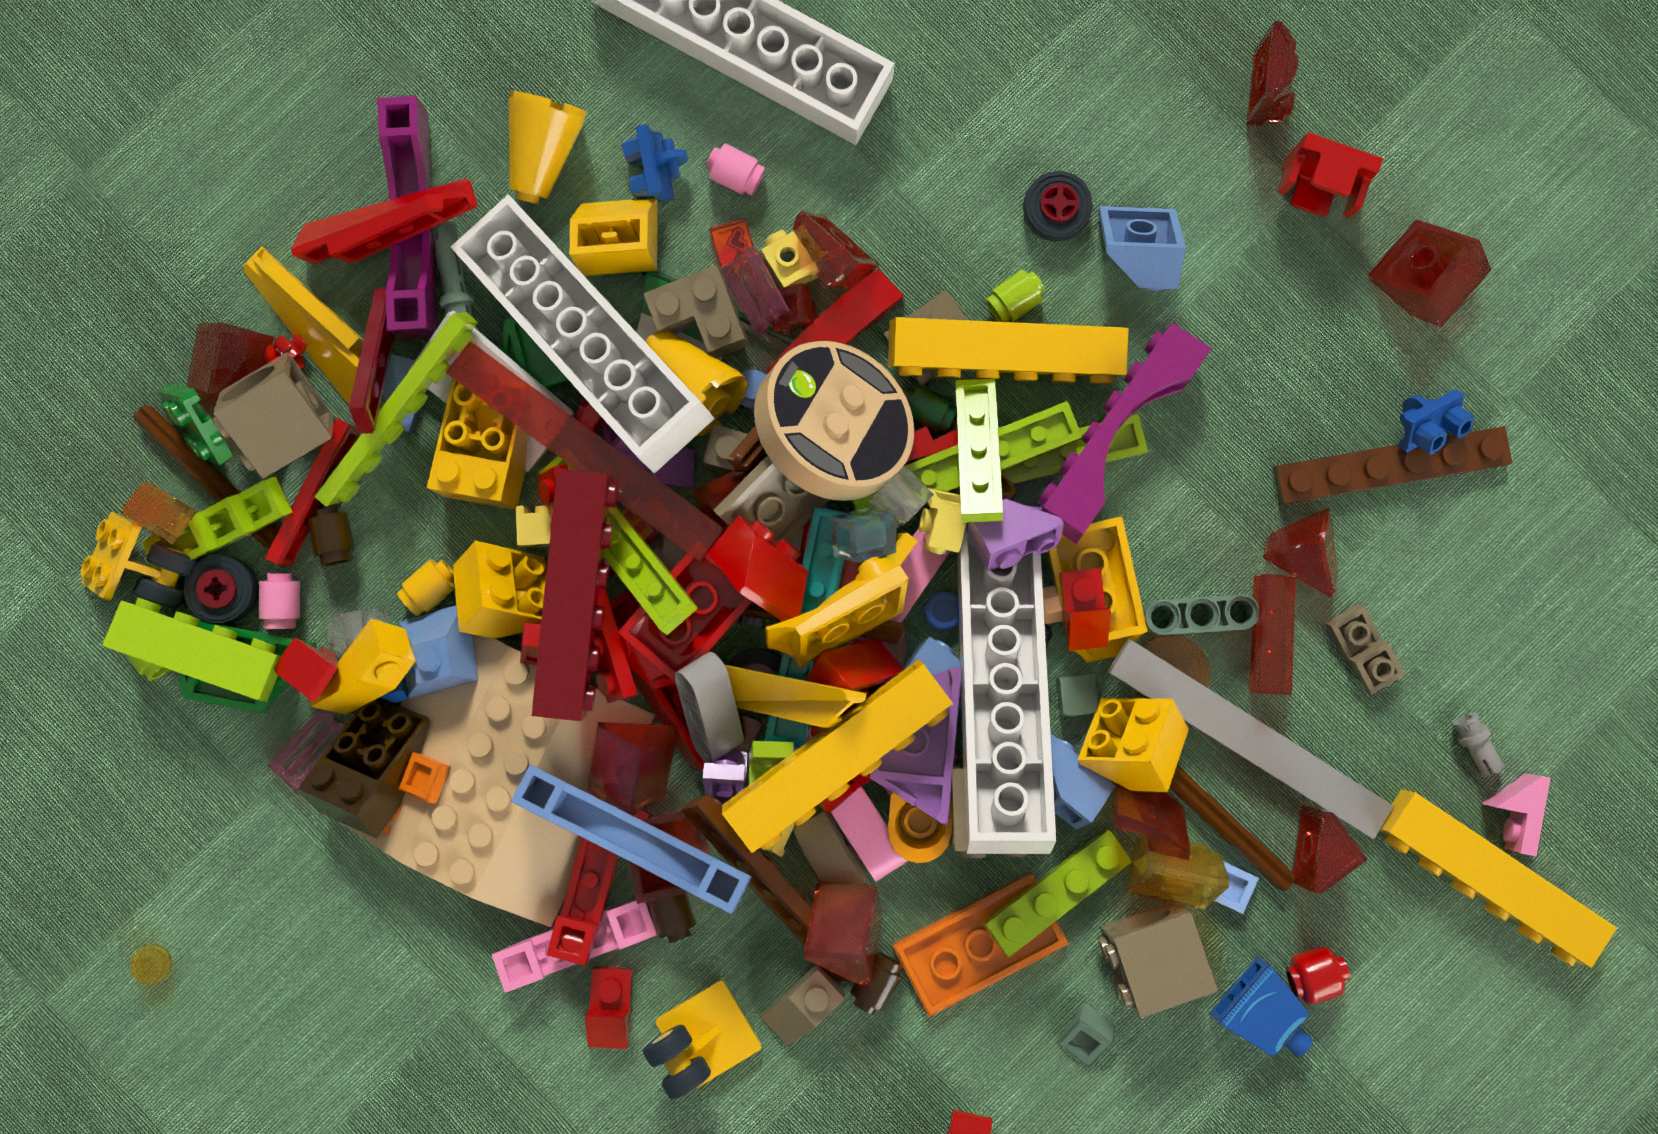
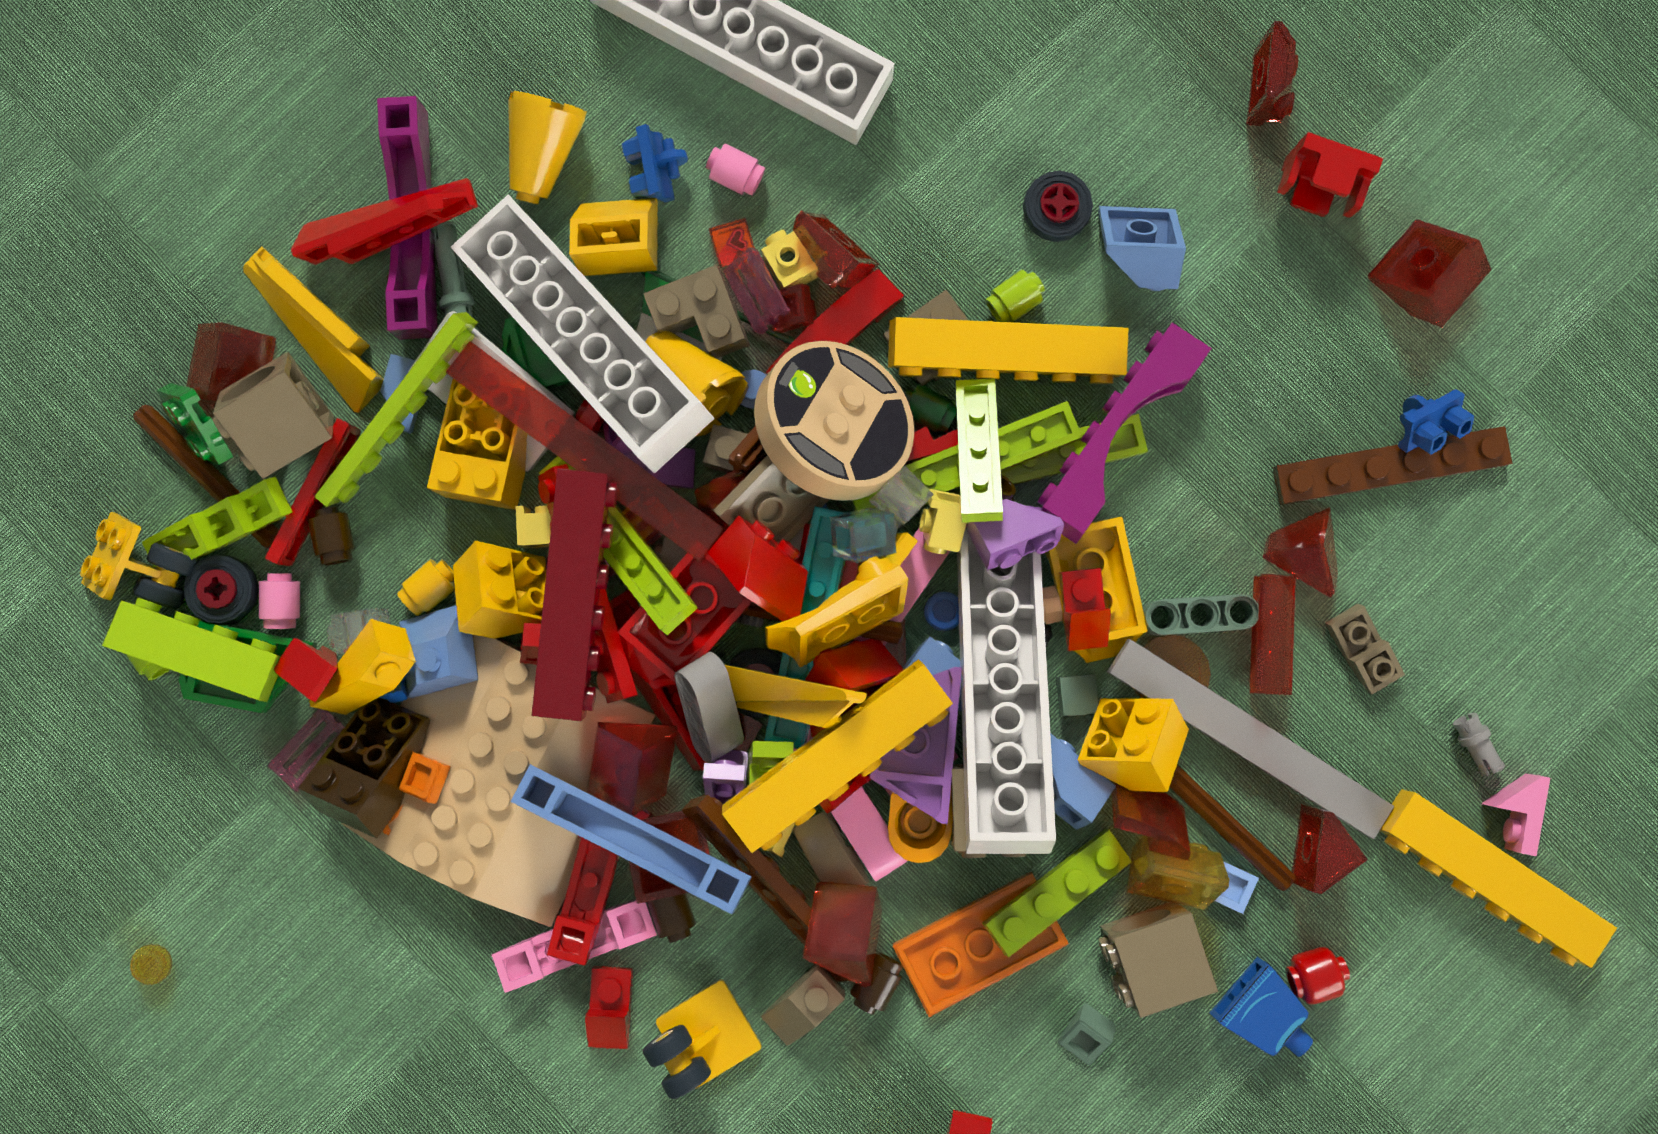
(158, 512): clear orange slope -> none
(295, 347): red plate -> none
(372, 367): dark red tile -> none

